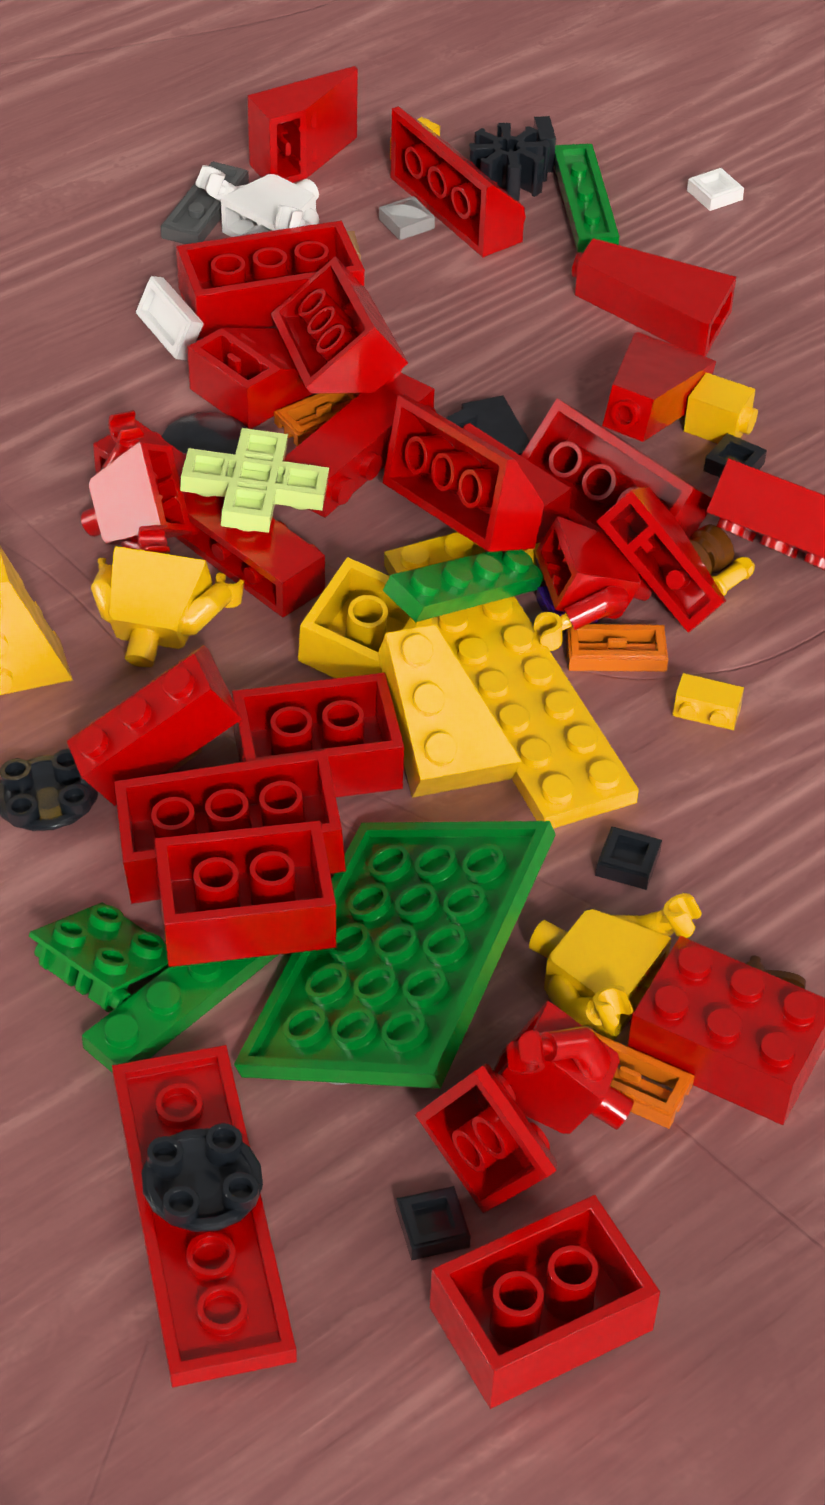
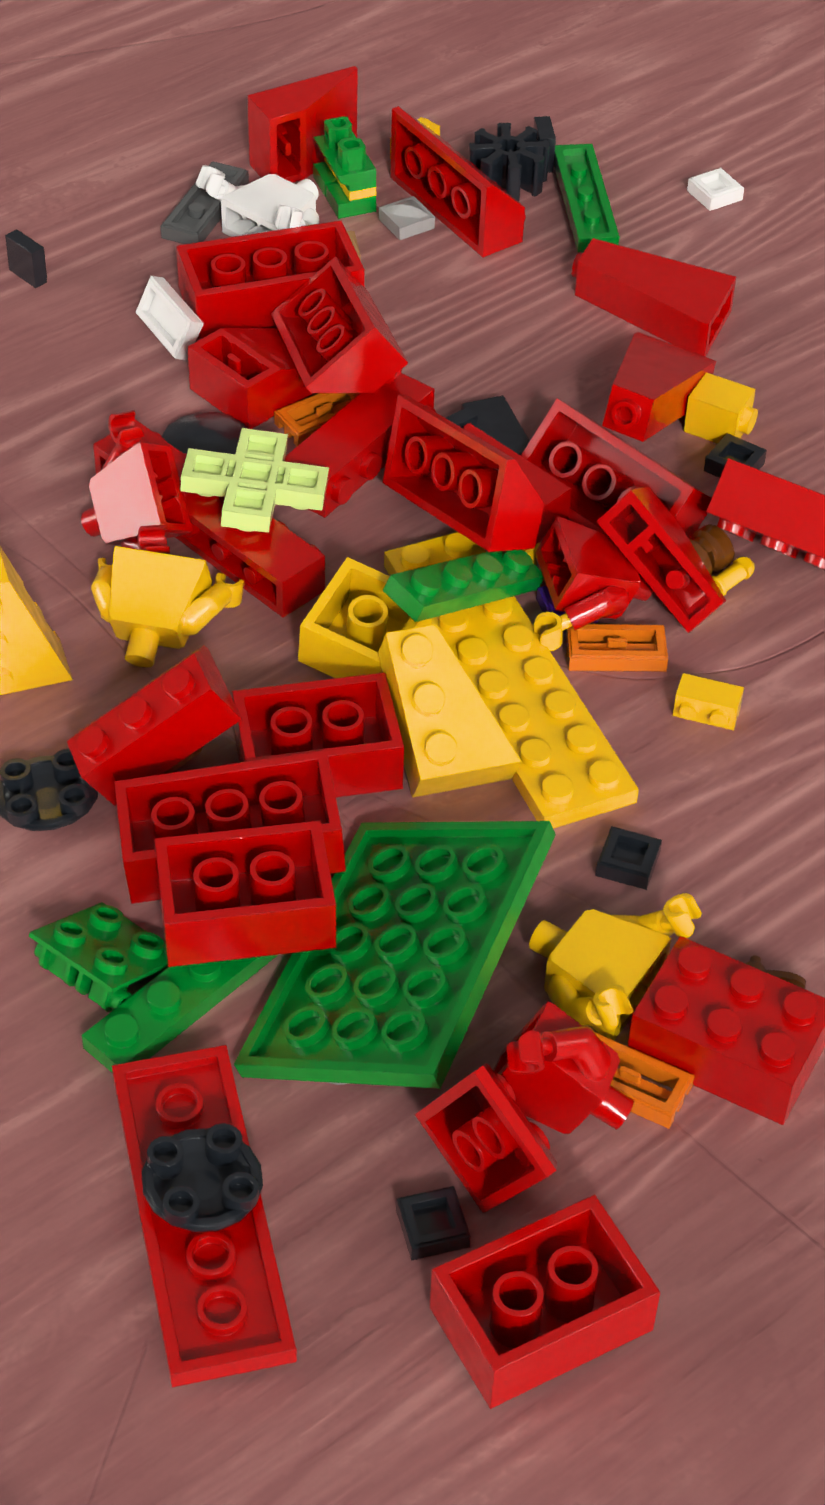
(26, 258): none -> black tile
(348, 173): none -> green hips

